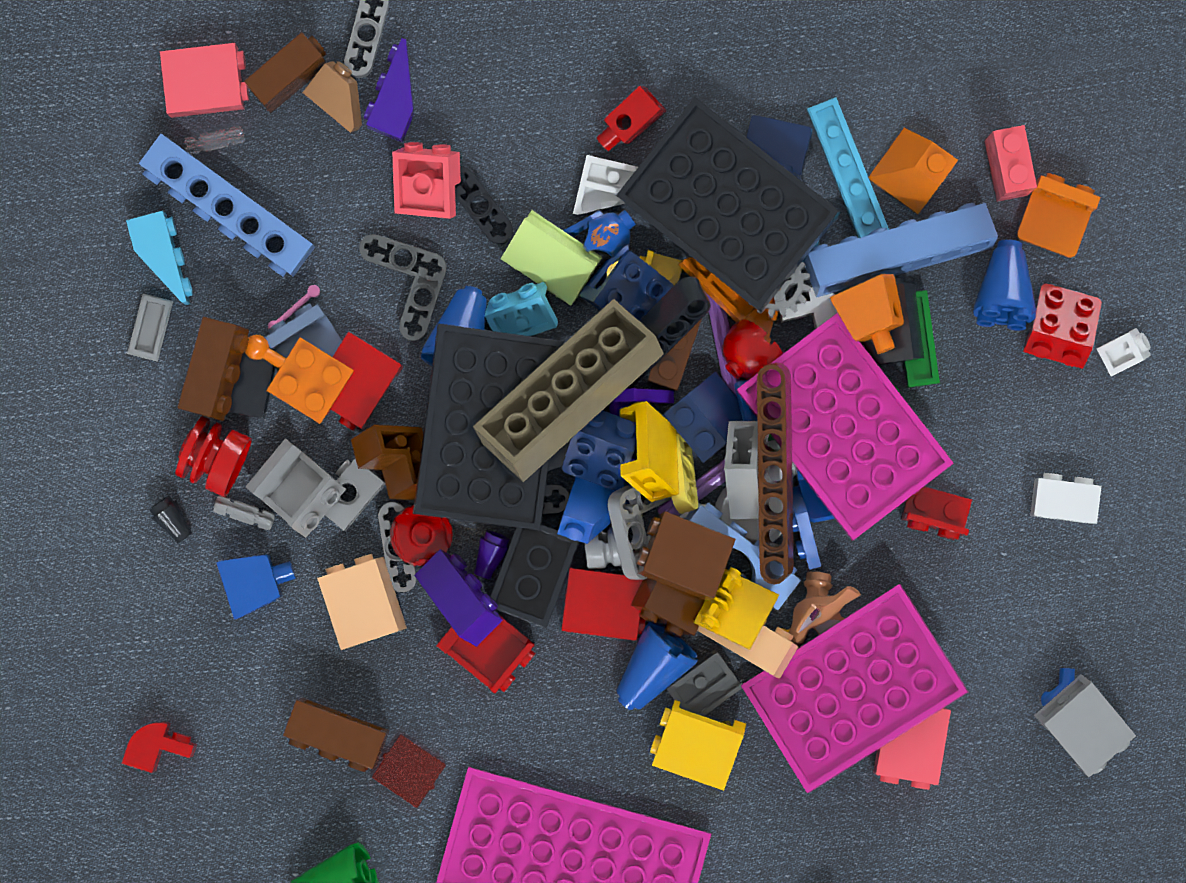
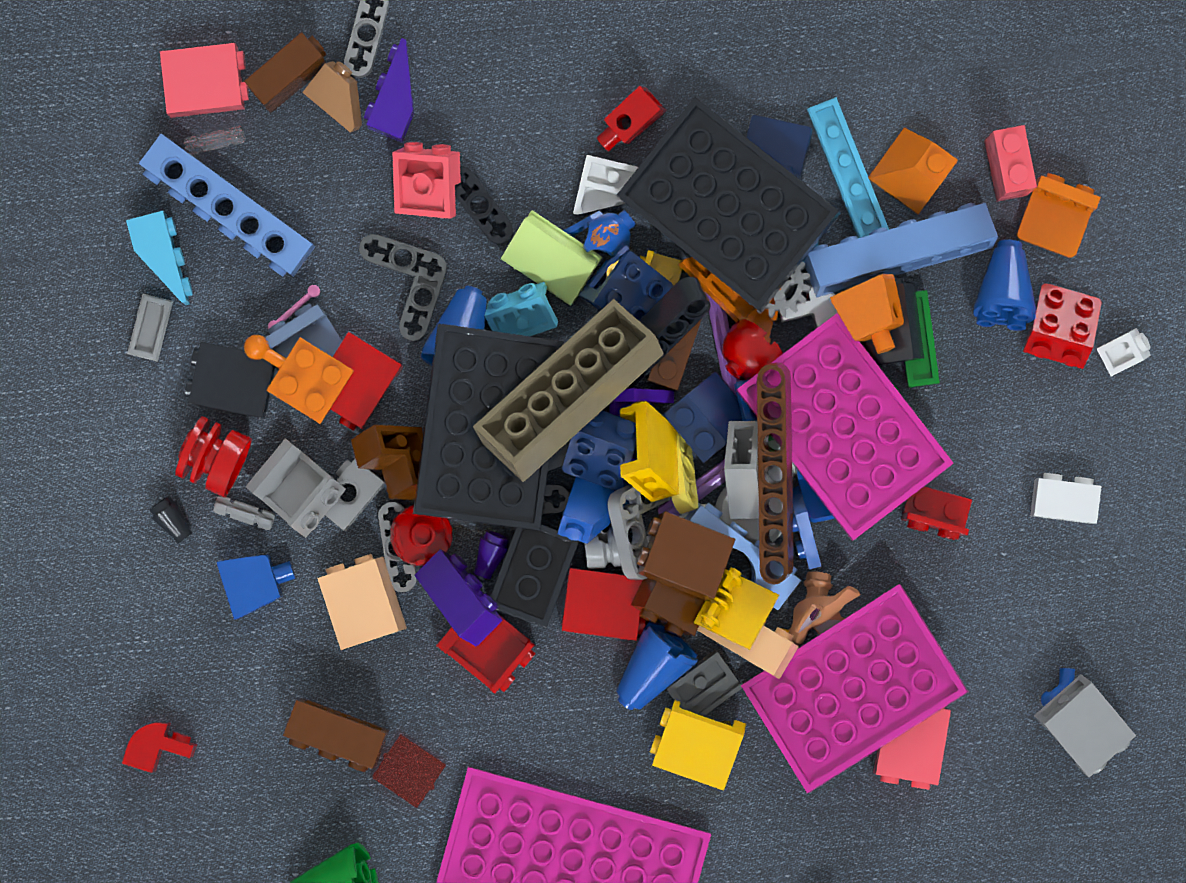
(213, 368): reddish brown brick -> none

